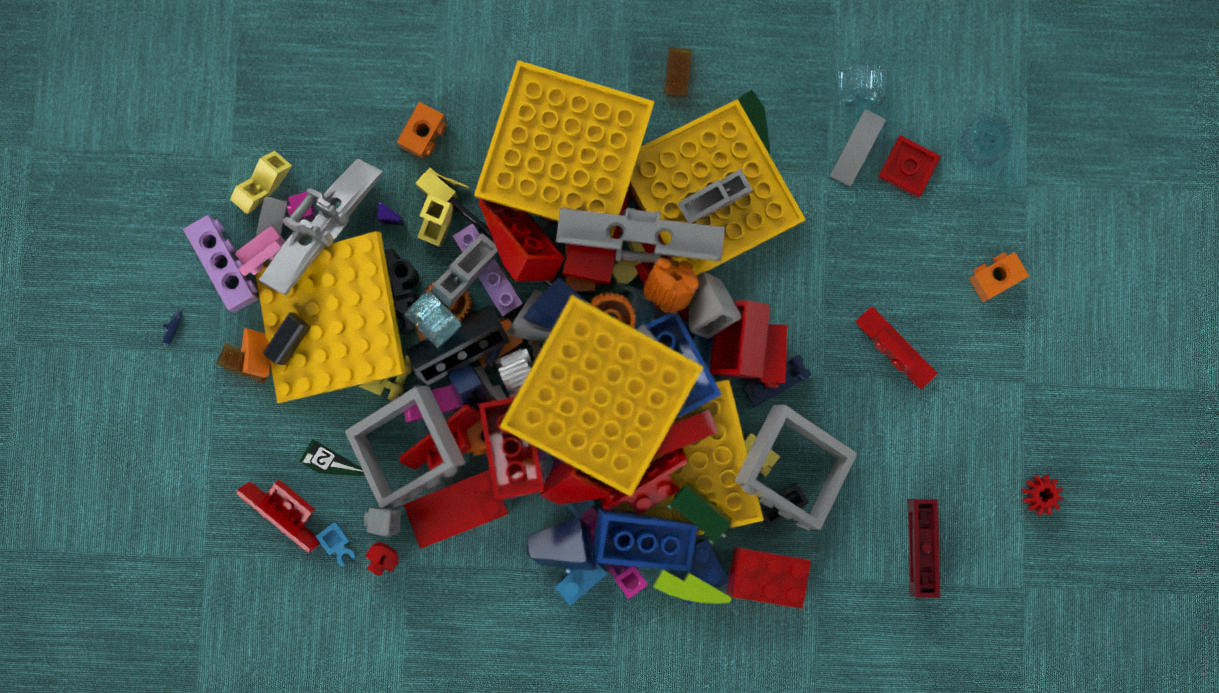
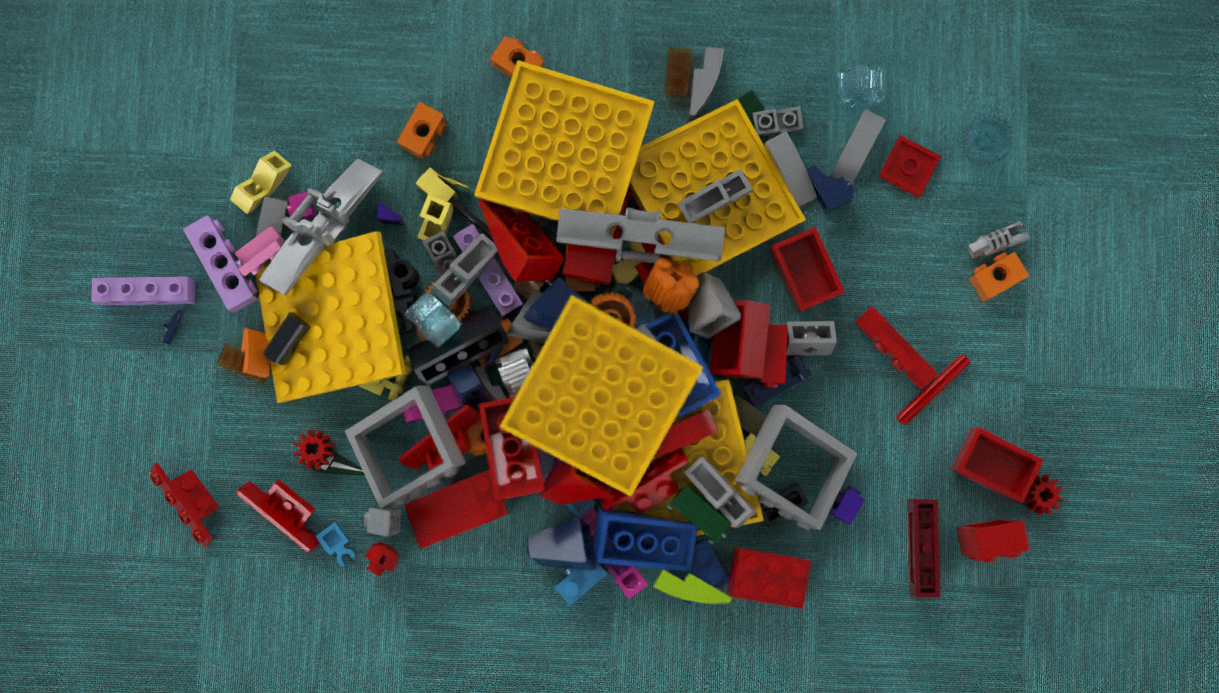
(143, 291): none -> lavender brick
(189, 499): none -> red bracket
(316, 440): none -> red gear
(440, 251): none -> light grey slope
(508, 51): none -> orange brick
(526, 288): none -> tan plate
(705, 80): none -> light grey slope
(720, 492): none -> light grey slope
(750, 417): none -> olive slope
(778, 121): none -> light grey slope
(791, 168): none -> light grey slope
(806, 270): none -> red piece
(810, 338): none -> light grey brick
(830, 191): none -> dark blue arch
(847, 505): none -> dark purple brick
(933, 389): none -> red axle
(992, 539): none -> red piece
(997, 465): none -> red piece
(998, 241): none -> light grey hinge

